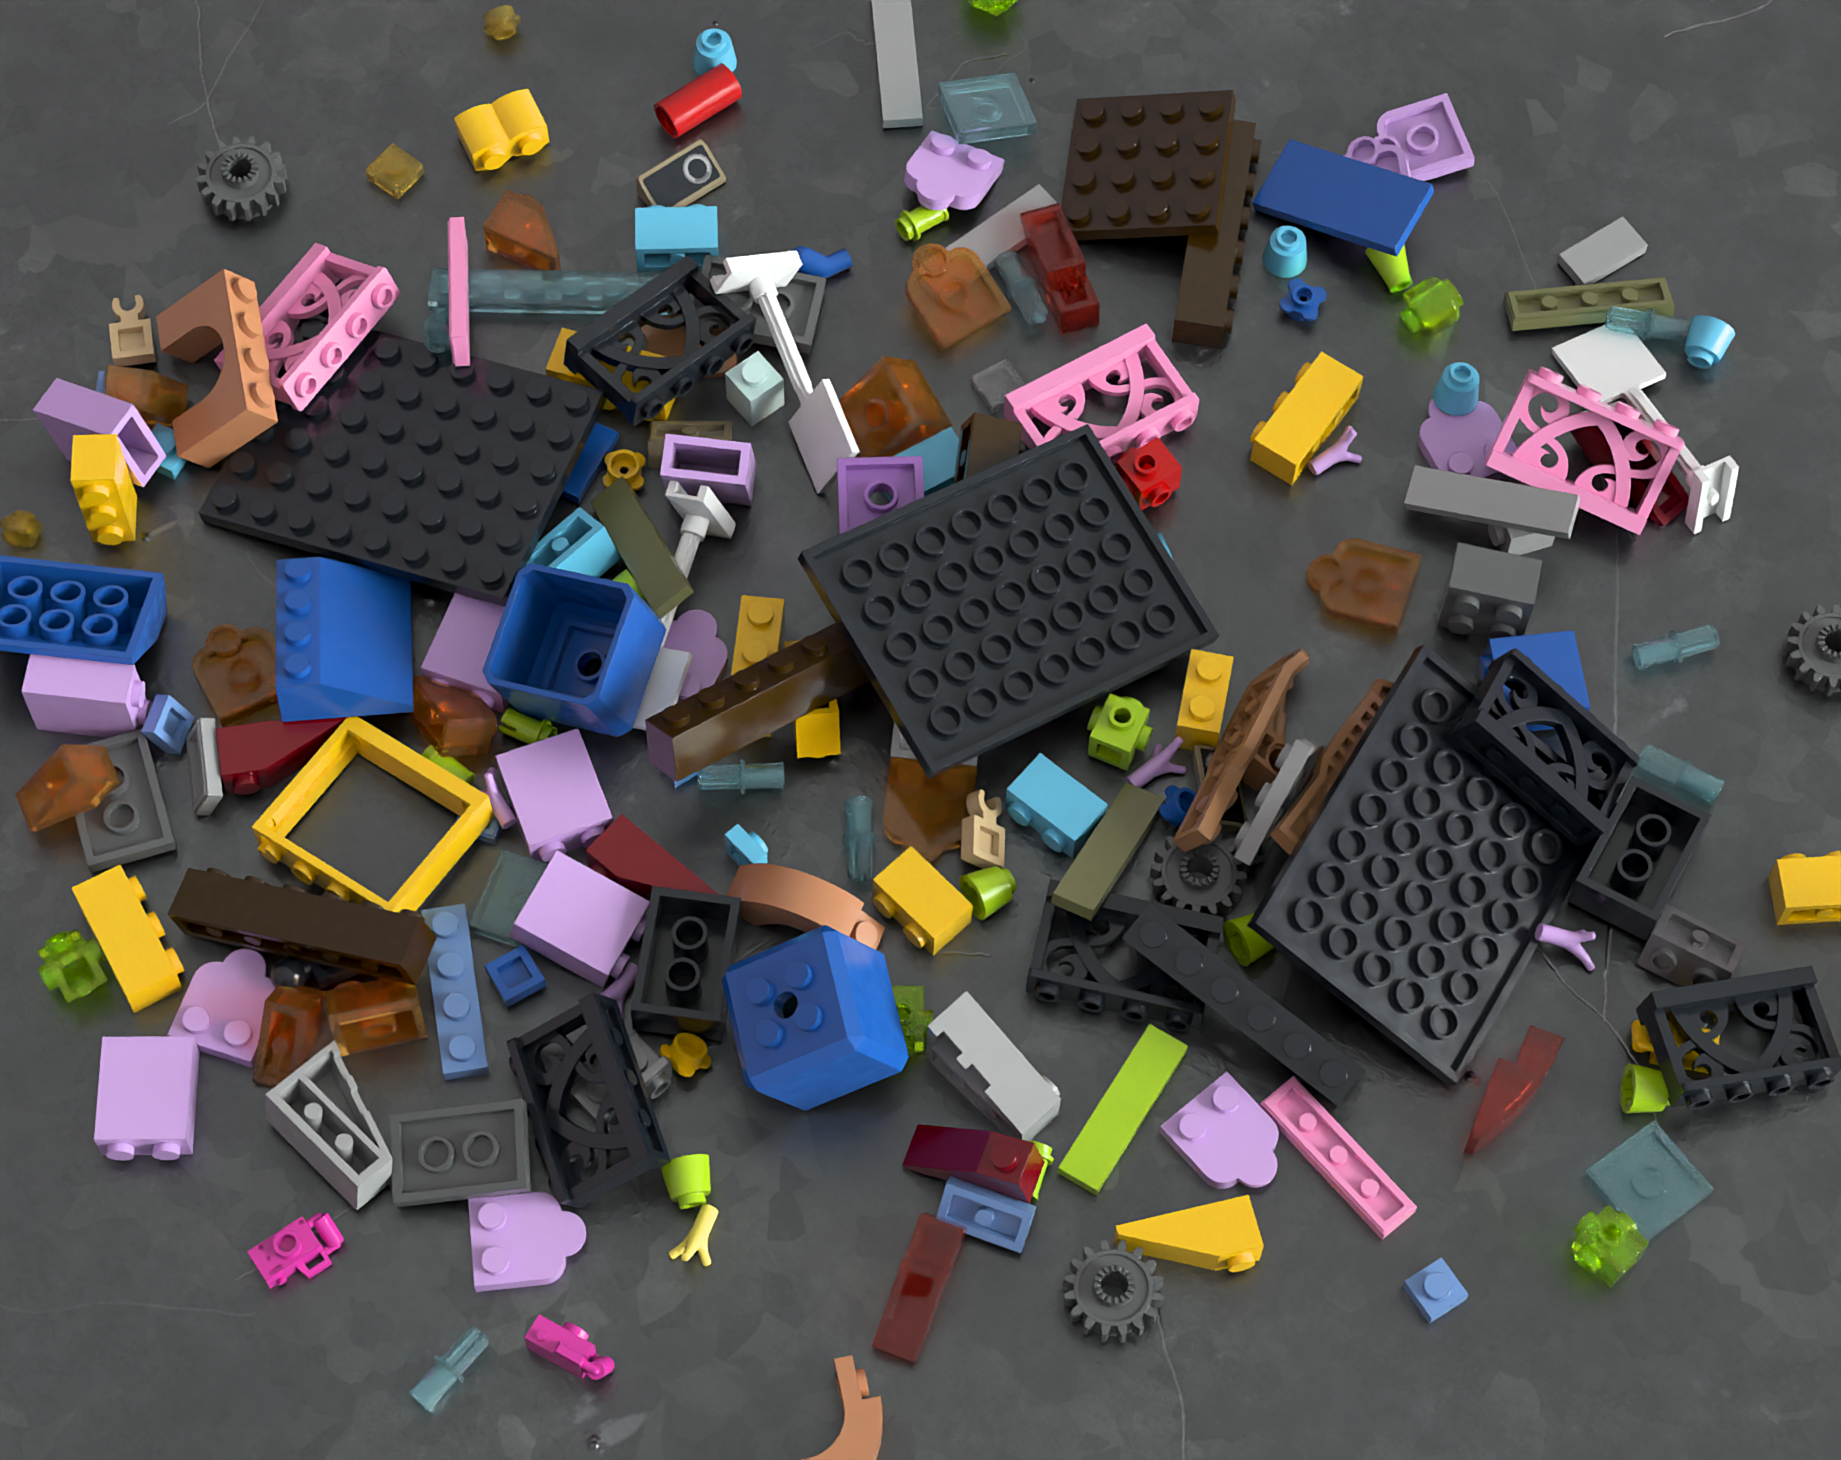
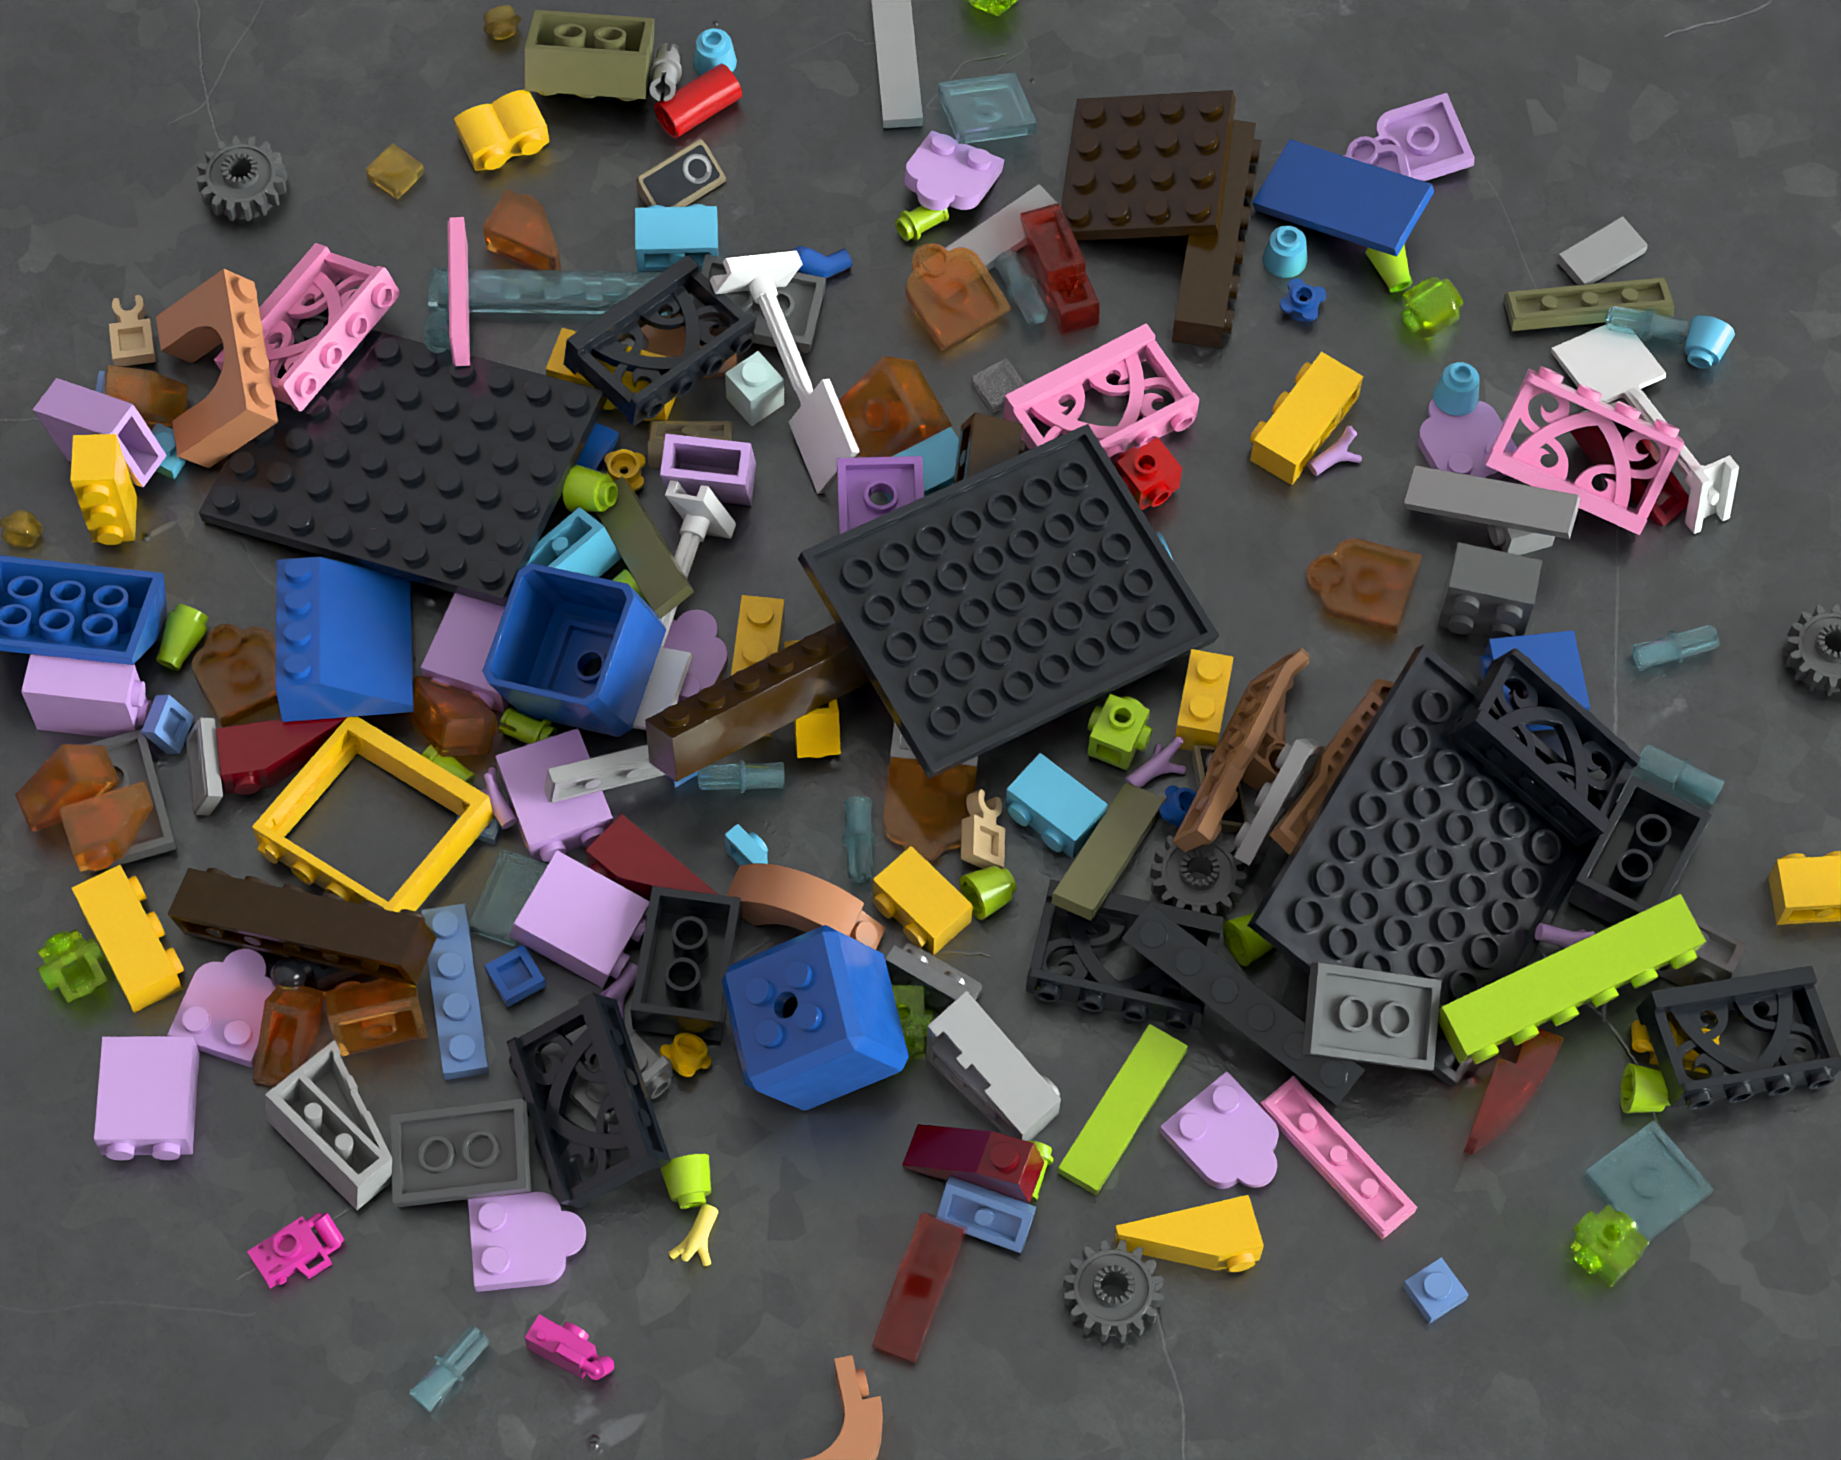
(106, 825): none -> clear orange slope
(181, 635): none -> lime cone
(589, 55): none -> olive brick
(589, 490): none -> lime hat
(599, 774): none -> light grey tile
(665, 72): none -> light grey pin
(940, 981): none -> flat silver bracket
(1372, 1016): none -> plate
(1569, 979): none -> lime brick

